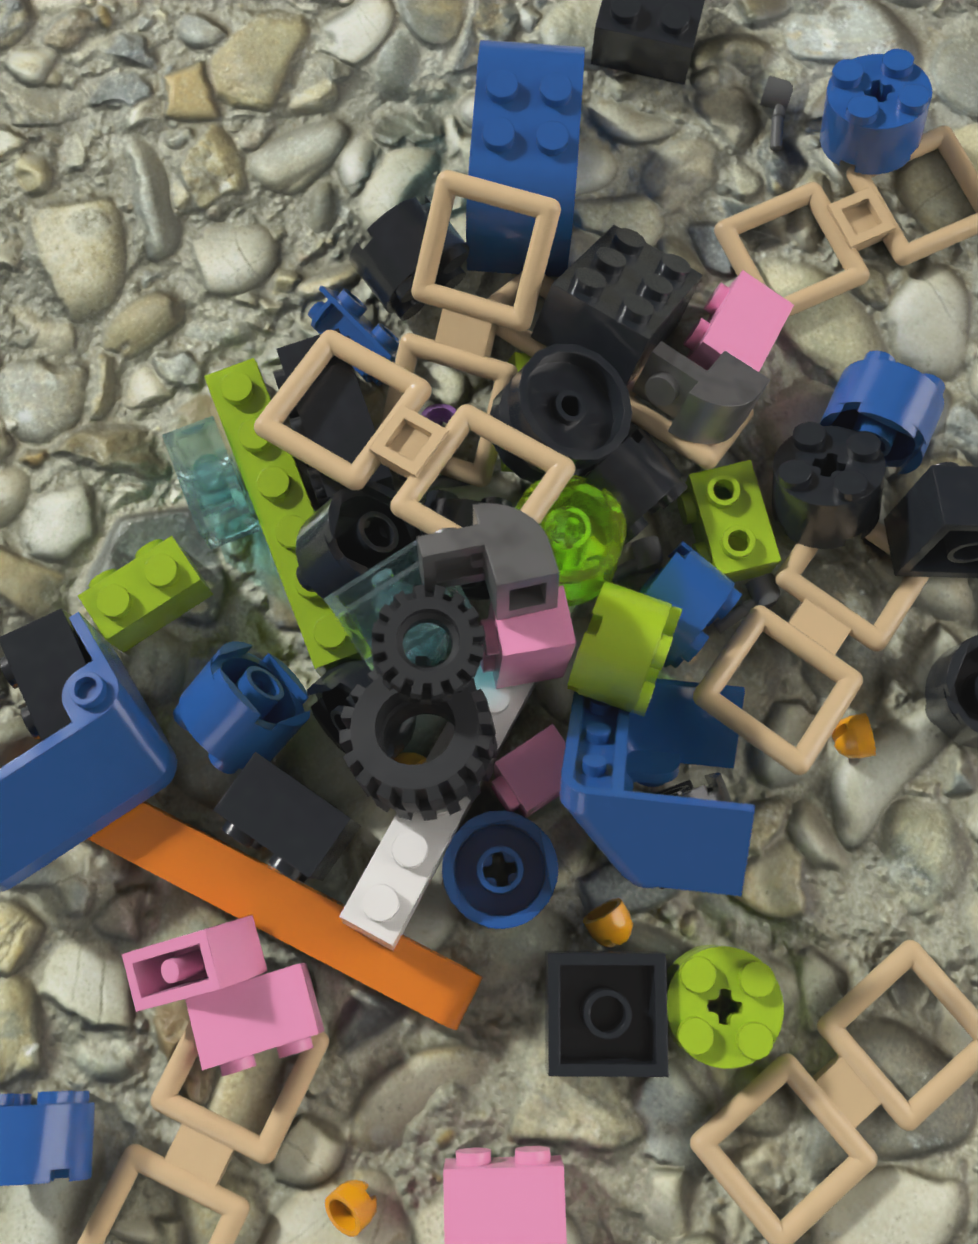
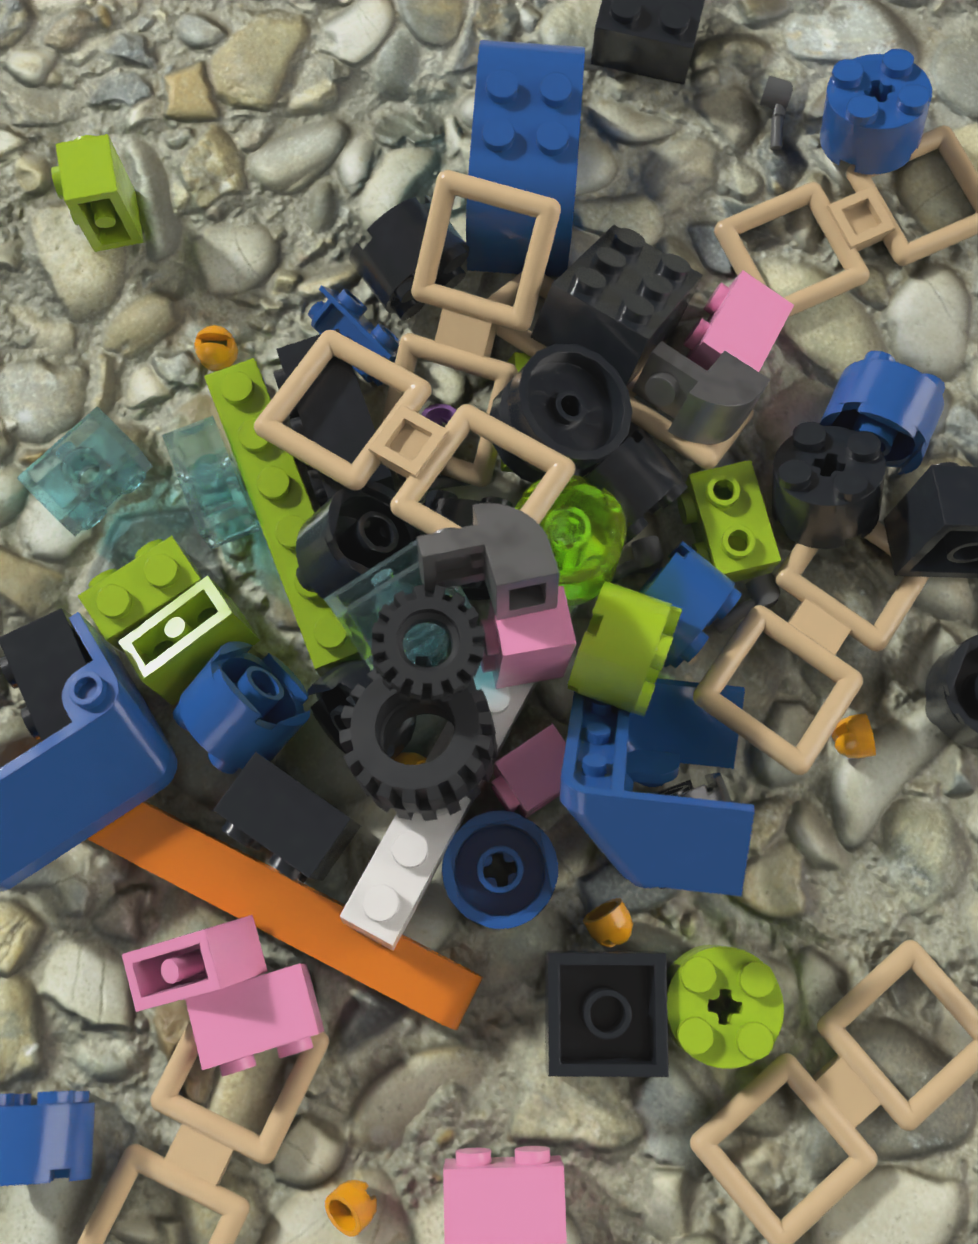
(89, 444): none -> clear light blue brick
(97, 192): none -> lime brick
(184, 637): none -> lime brick
(215, 355): none -> light orange hinge

